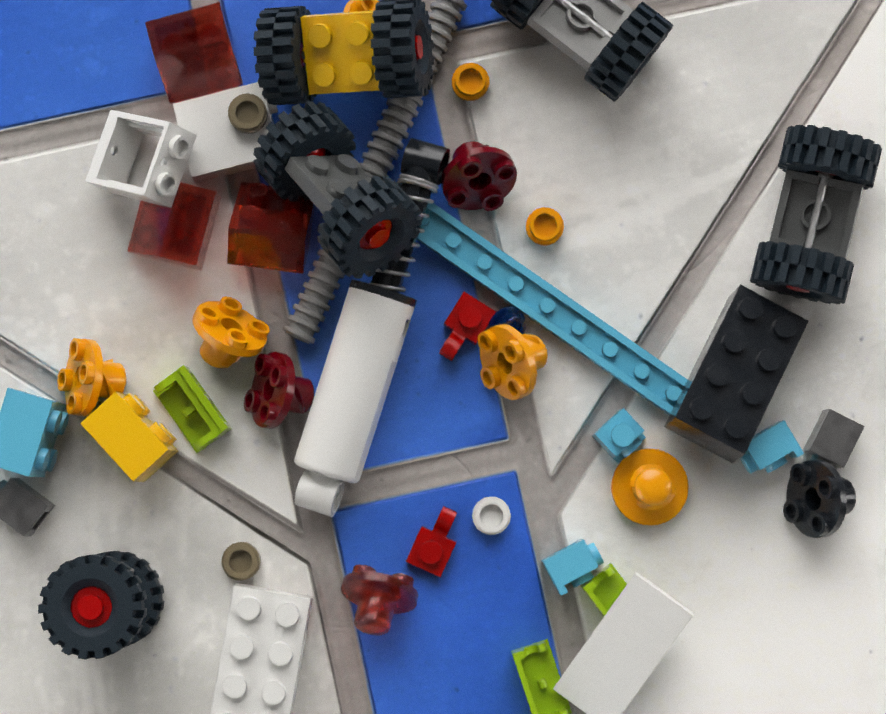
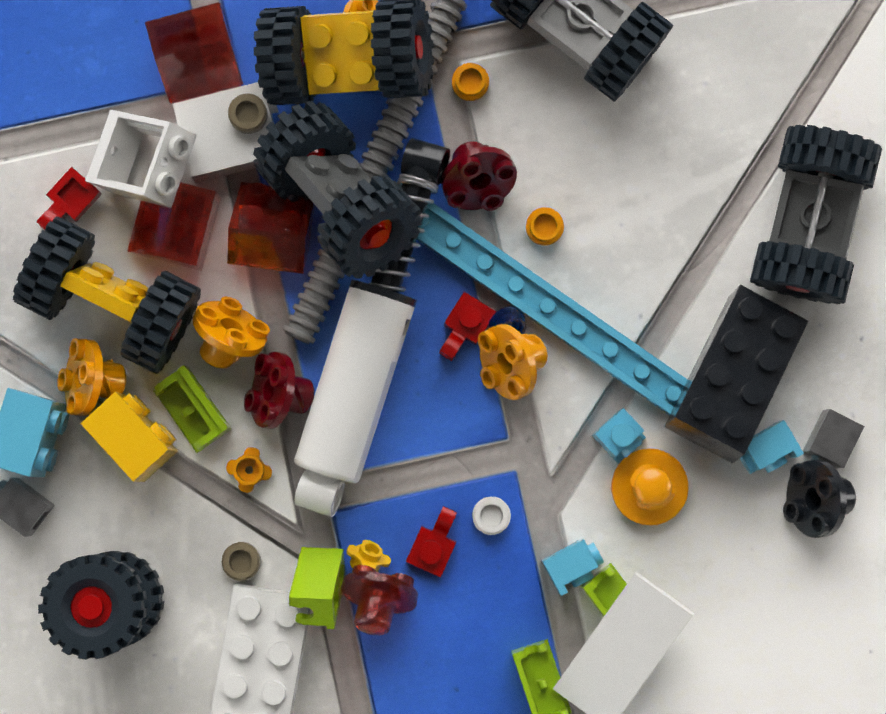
(60, 269): none -> black plate
(70, 197): none -> red plate
(238, 469): none -> light orange plate
(318, 585): none -> lime hinge
(368, 554): none -> yellow plate

